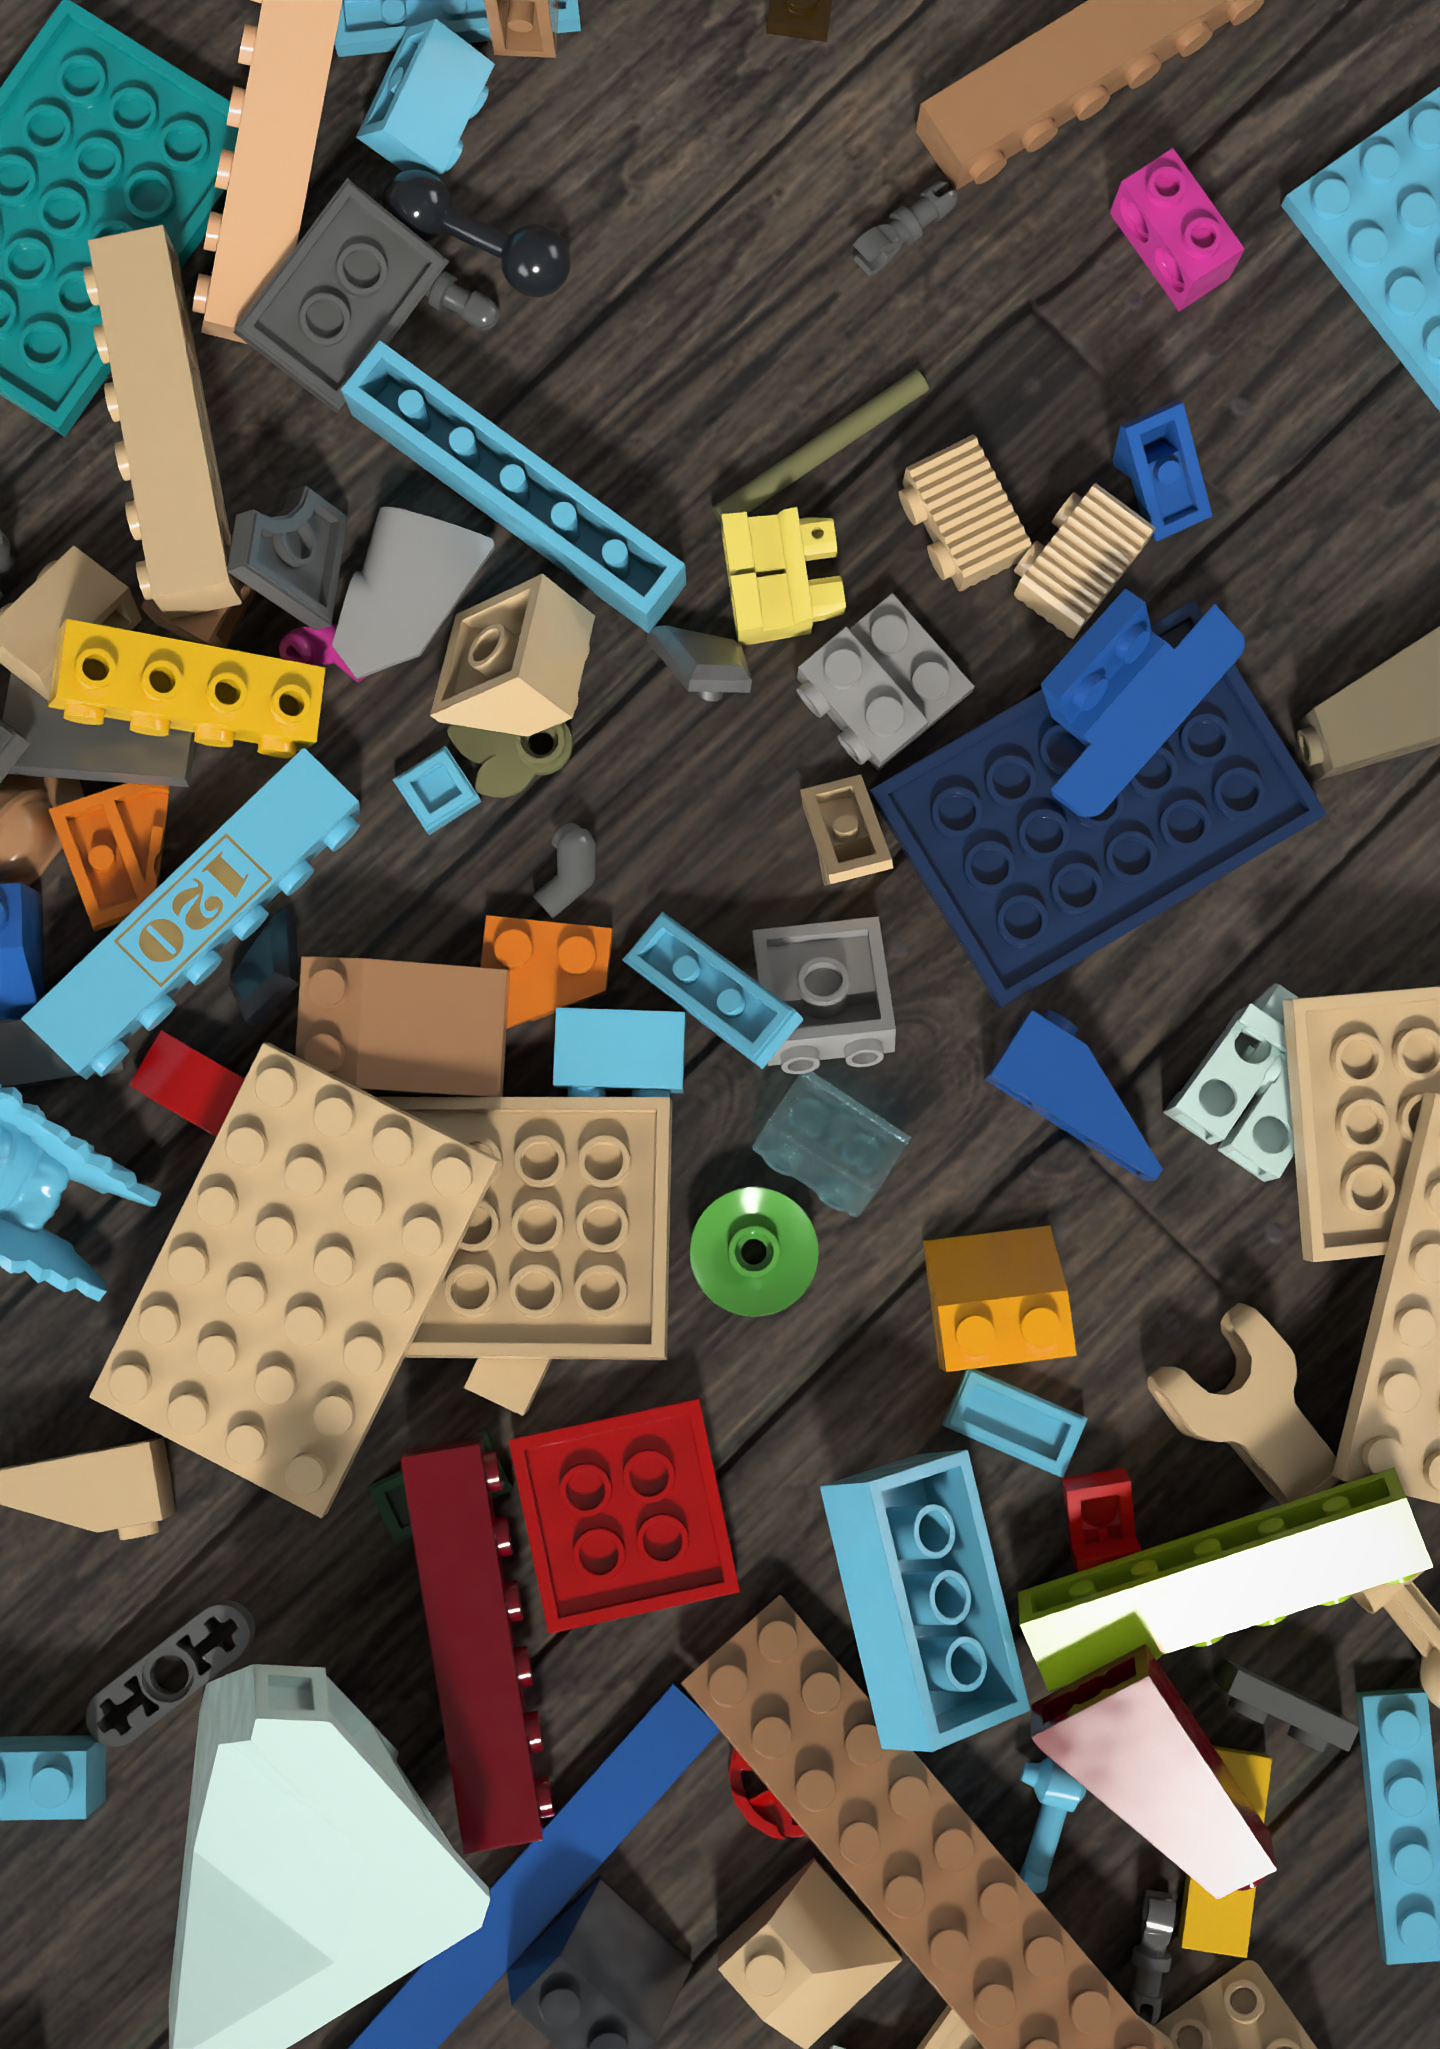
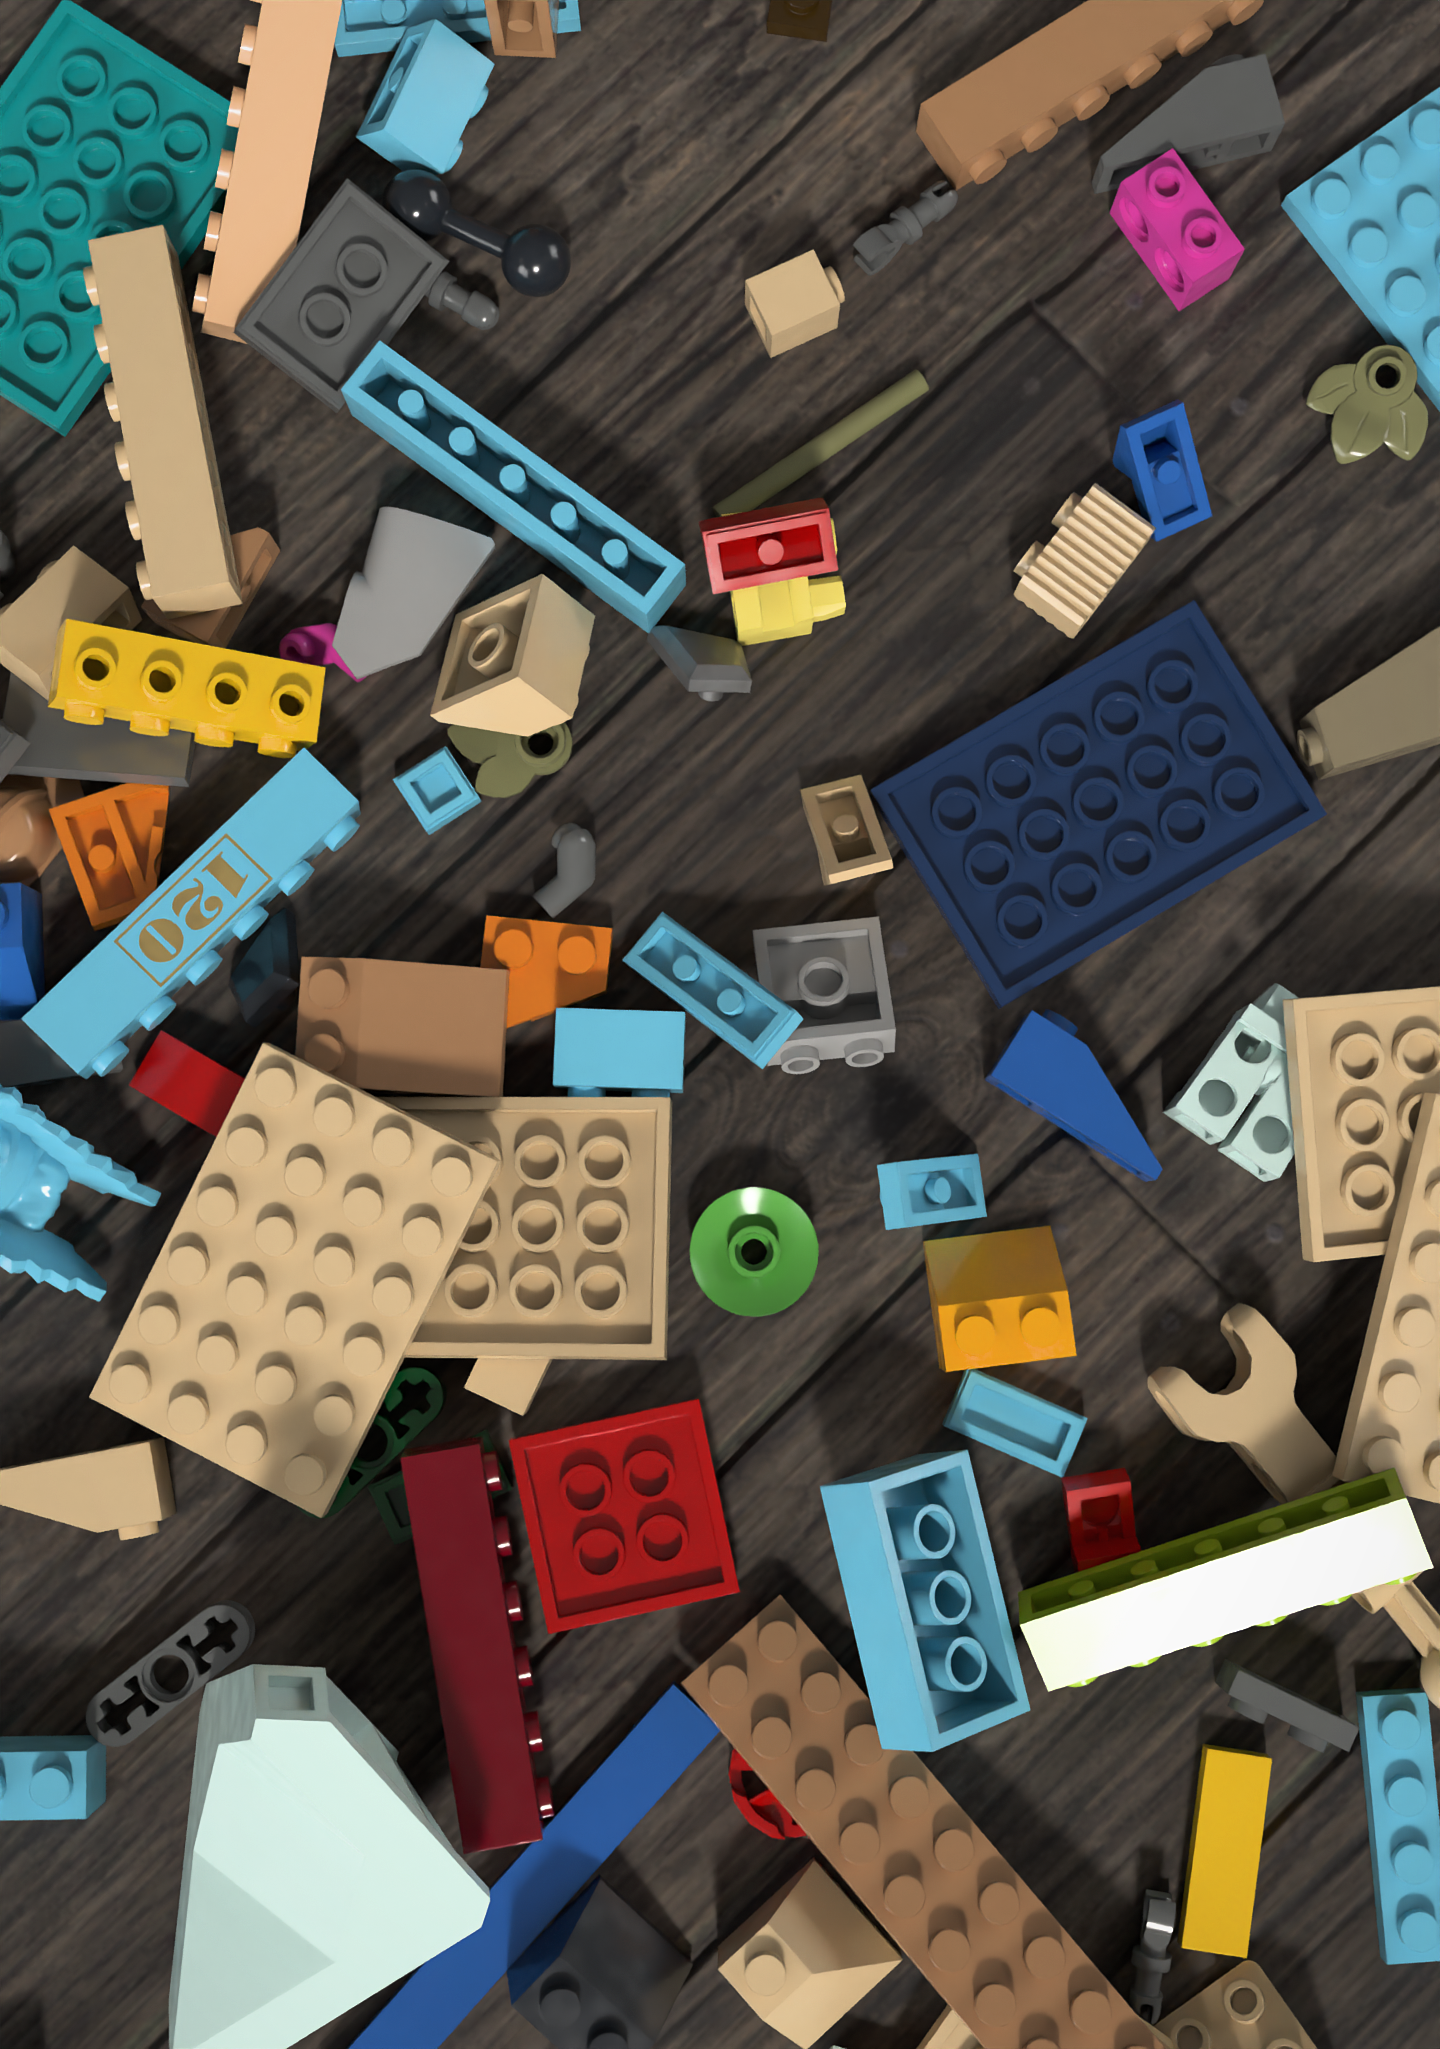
(292, 555): dark grey tile -> none
(415, 1419): none -> dark green beam
(768, 545): none -> red slope
(794, 302): none -> tan brick
(830, 1144): clear light blue bracket -> none
(881, 683): light grey plate -> none
(931, 1191): none -> medium azure slope
(964, 514): tan brick -> none
(1058, 1794): medium azure piece -> none
(1128, 693): blue plate -> none
(1153, 1766): slope -> none
(1211, 120): none -> dark grey slope
(1368, 413): none -> olive plate

